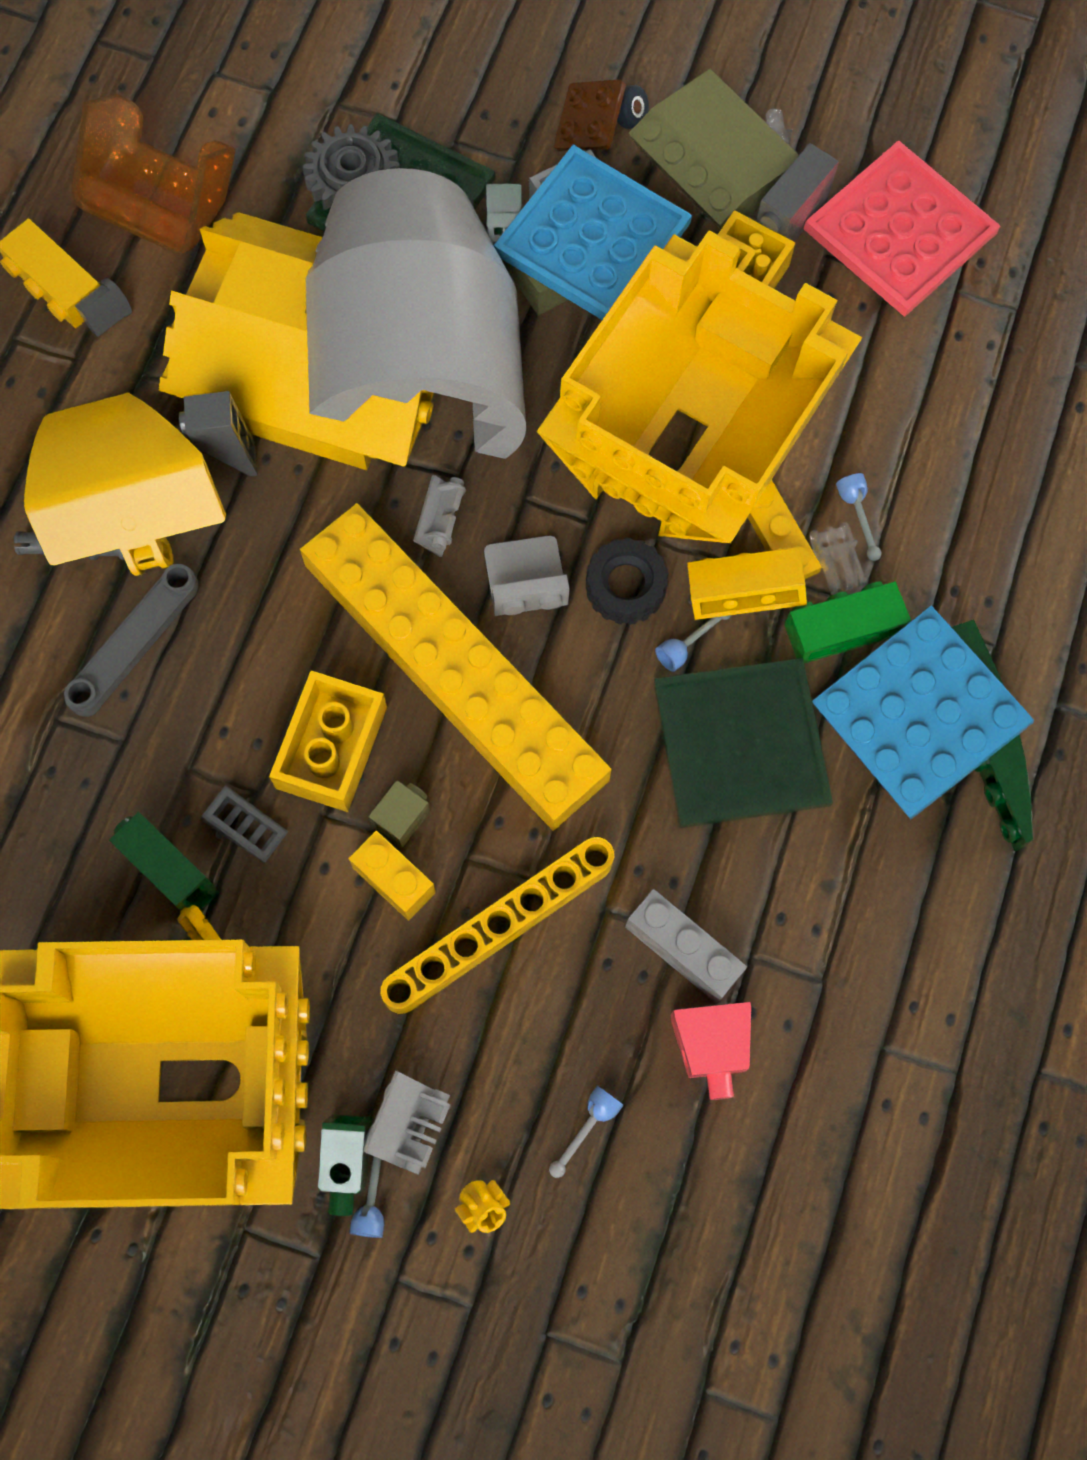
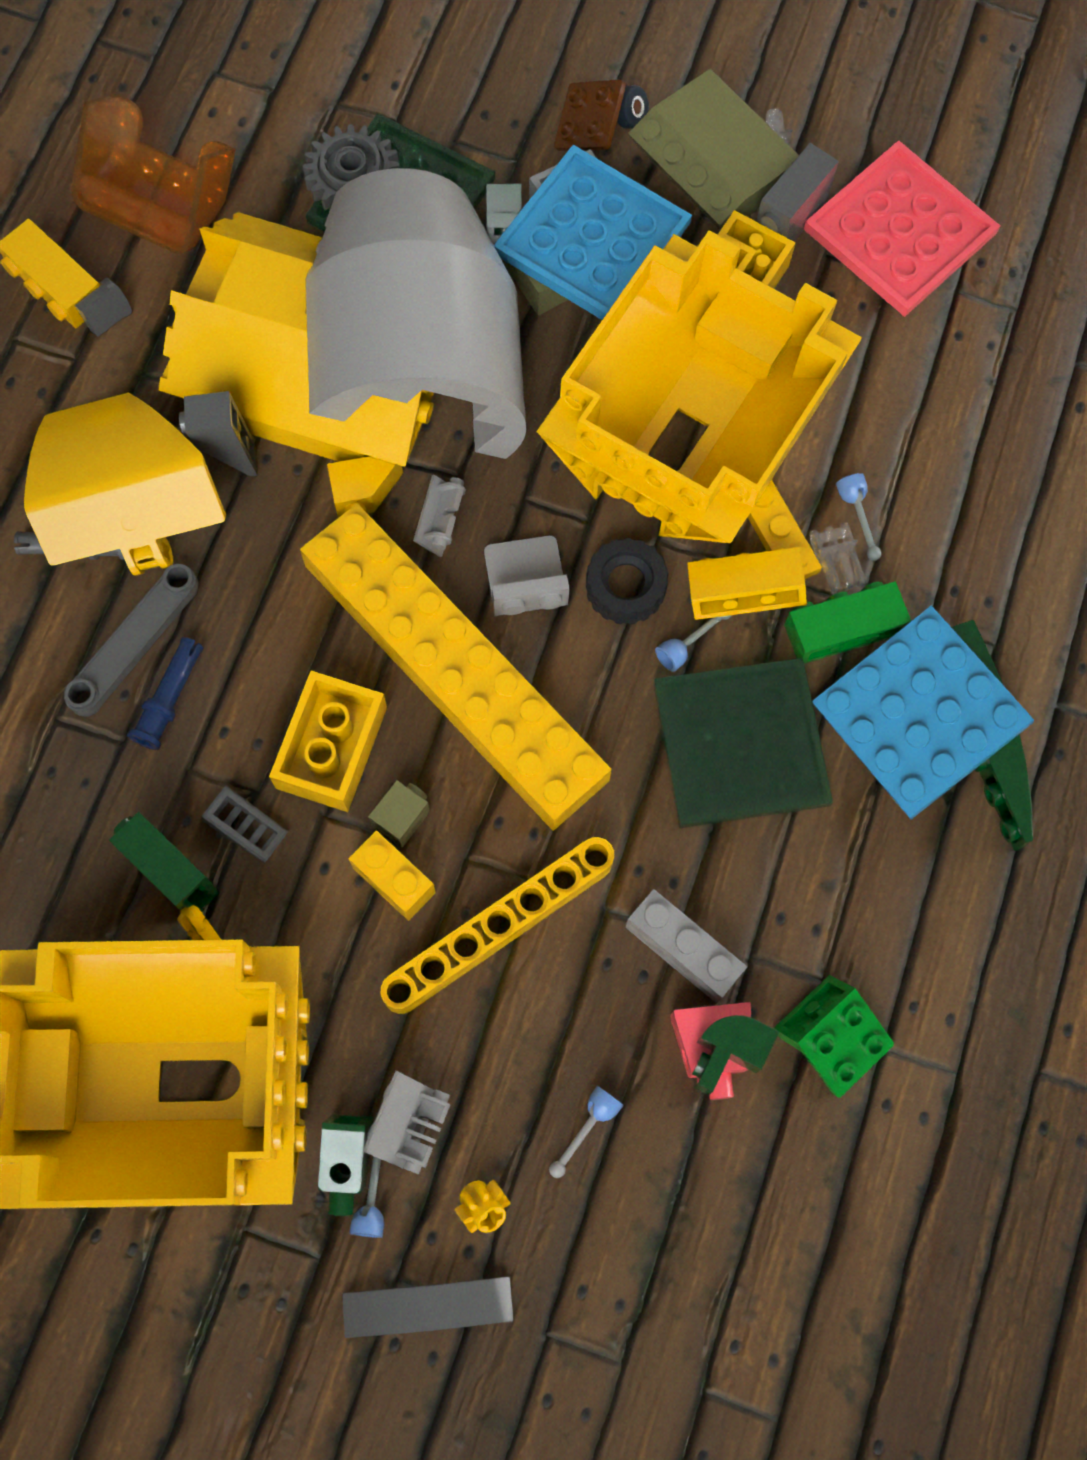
(159, 708): none -> dark blue pin
(362, 482): none -> yellow slope
(427, 1307): none -> dark grey slope
(736, 1040): none -> dark green brick
(836, 1034): none -> green bracket

